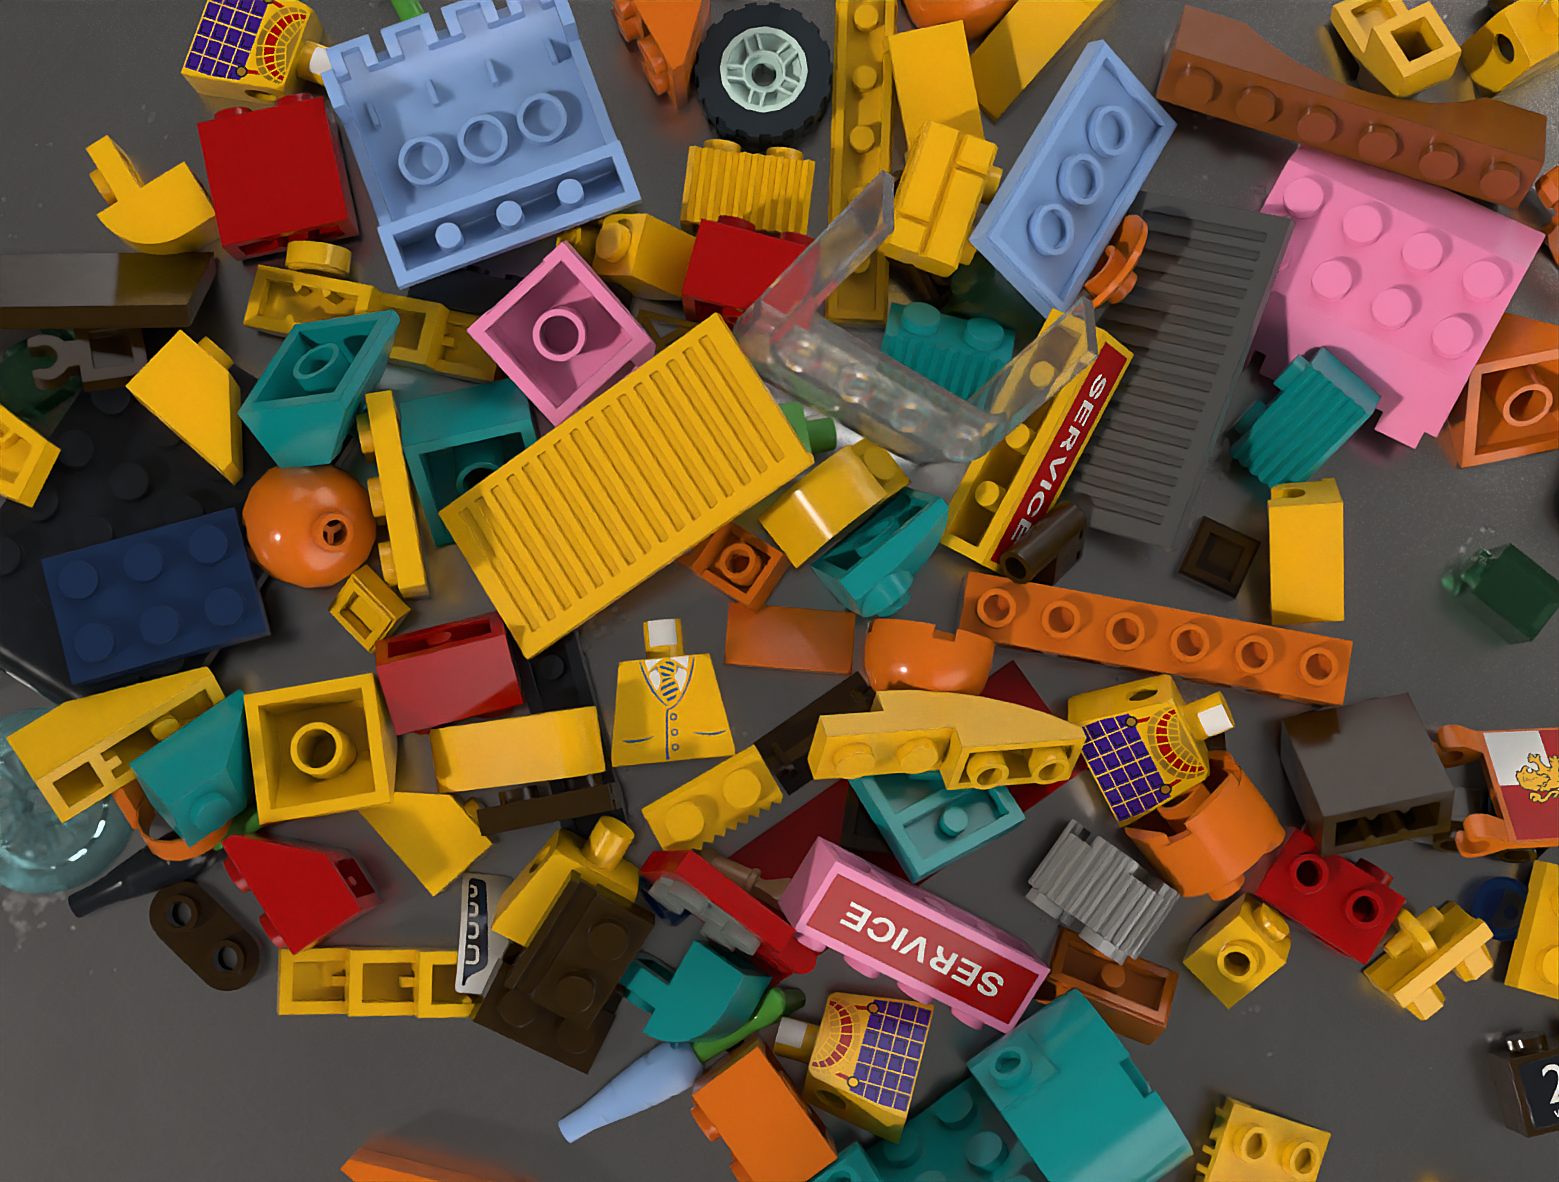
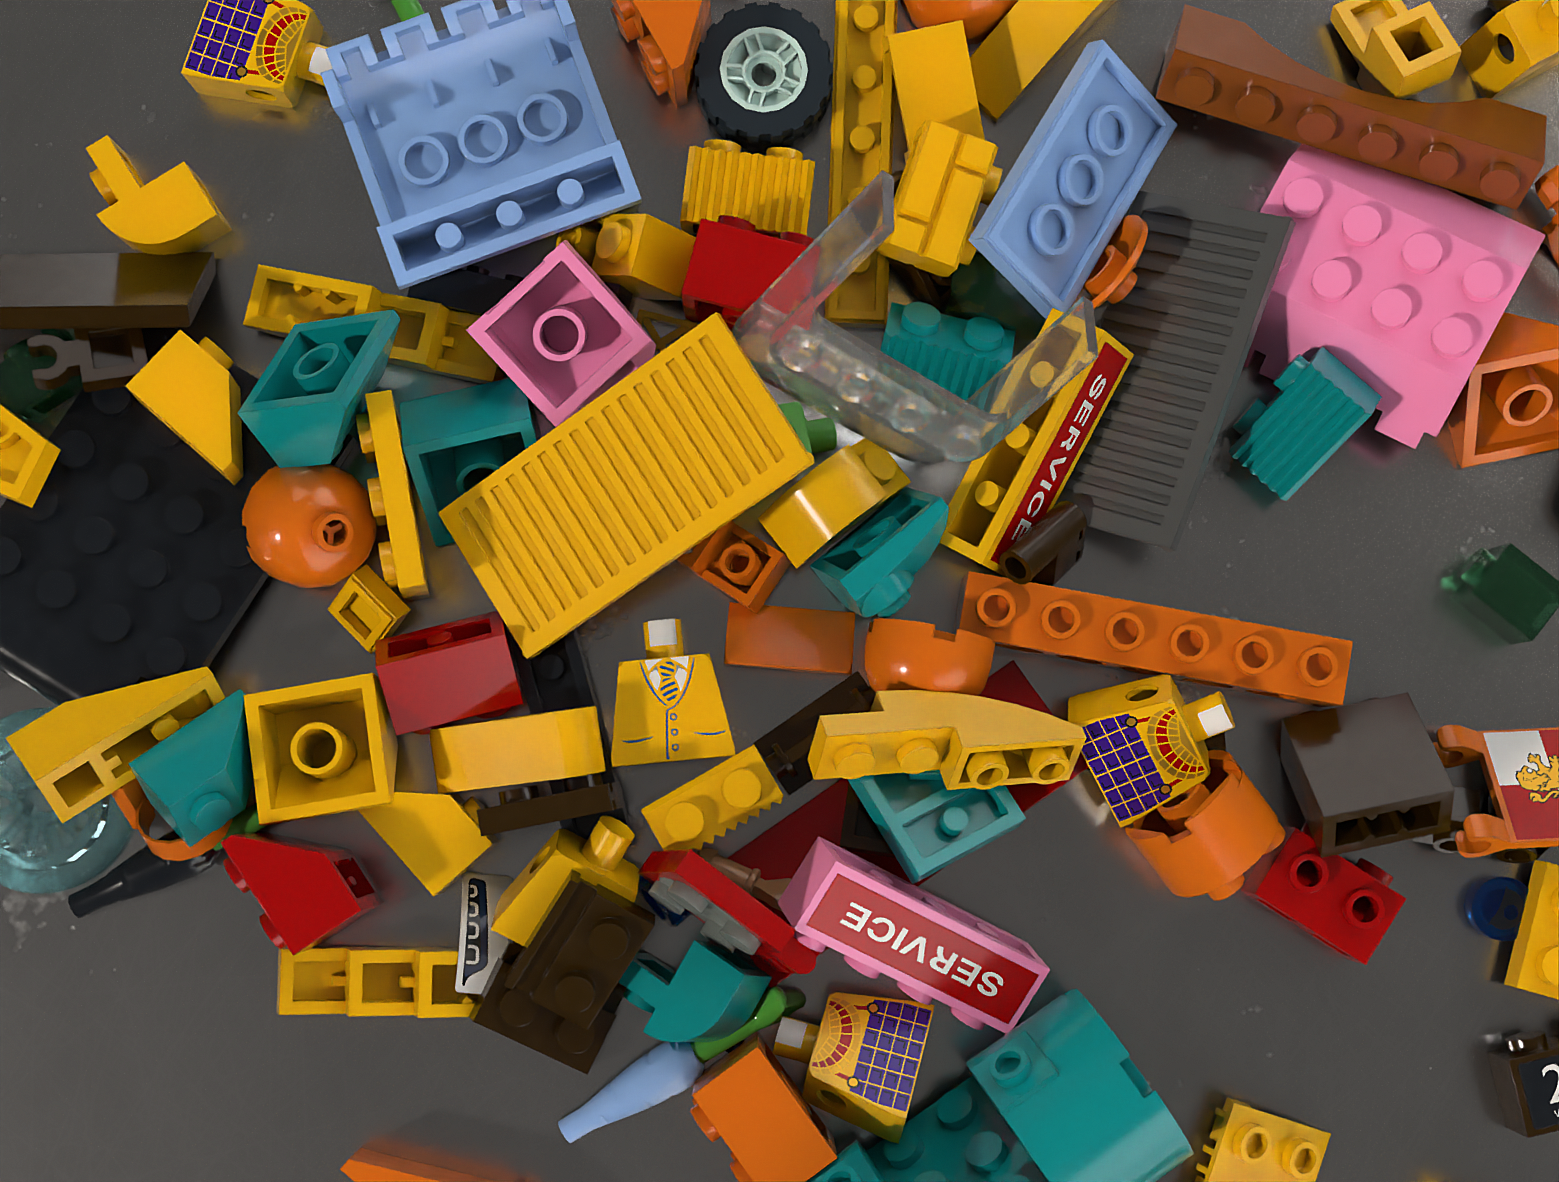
(155, 597): dark blue plate -> none
(207, 932): dark brown plate -> none
(277, 176): red brick -> none
(318, 259): yellow tile -> none
(1101, 891): light grey brick -> none
(1128, 996): orange slope -> none
(1217, 558): dark brown tile -> none
(1239, 949): yellow brick -> none
(1306, 552): yellow hinge -> none
(1426, 952): yellow hips -> none

